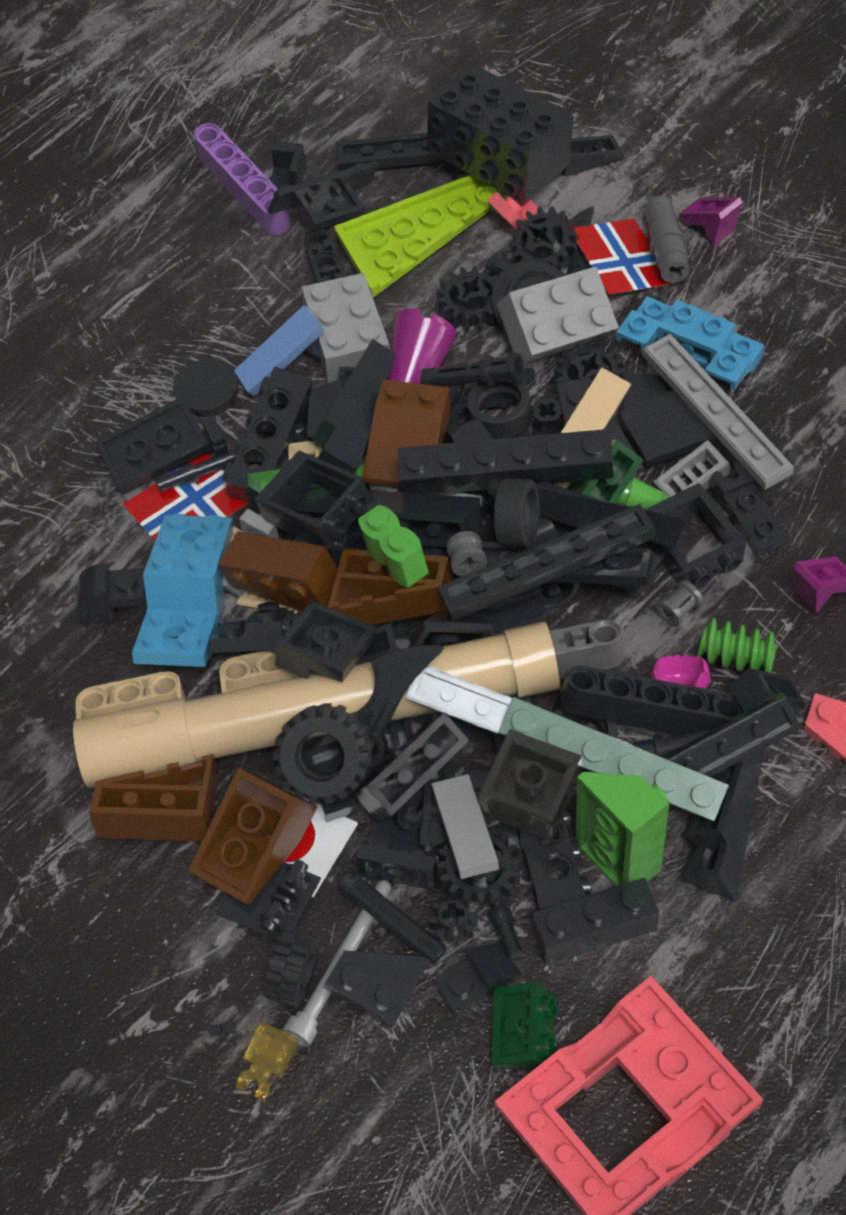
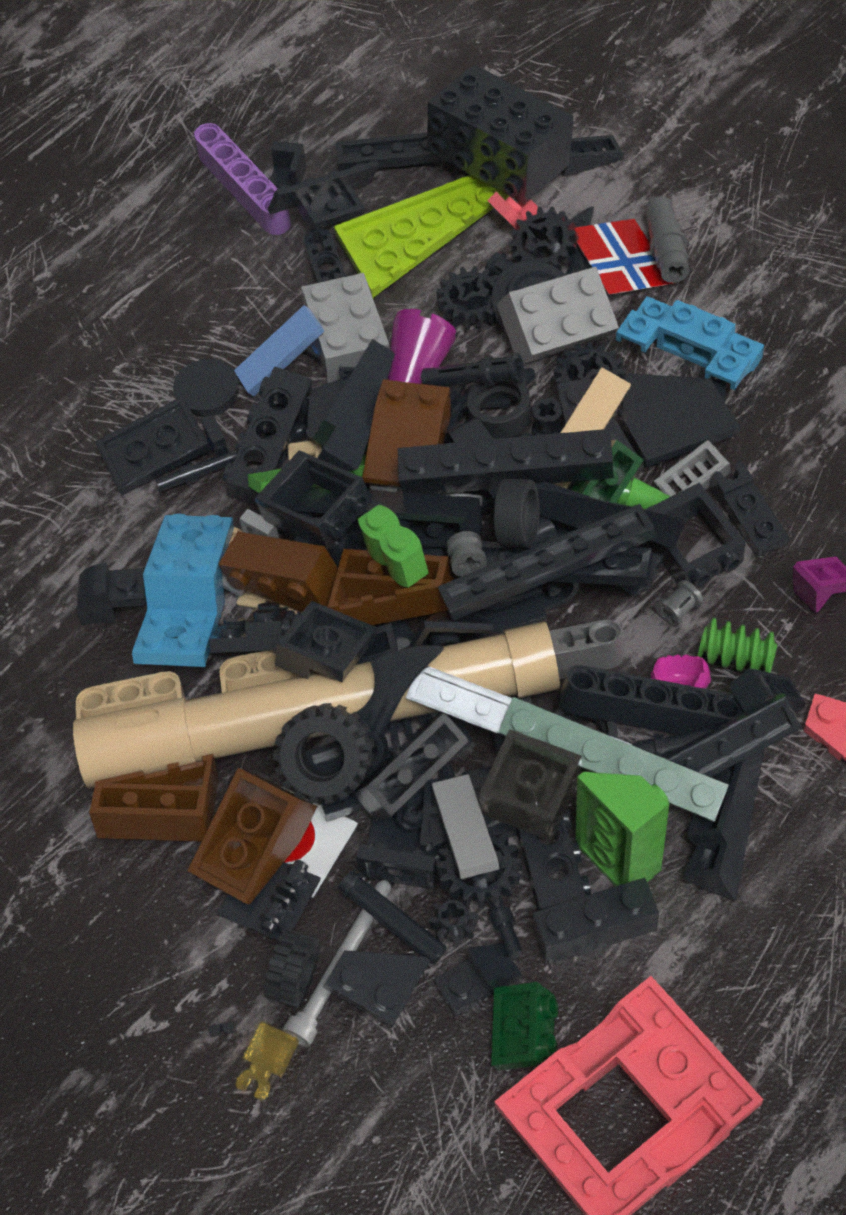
(197, 499): sticker -> none
(716, 214): magenta slope -> none
(718, 412): light grey tile -> none

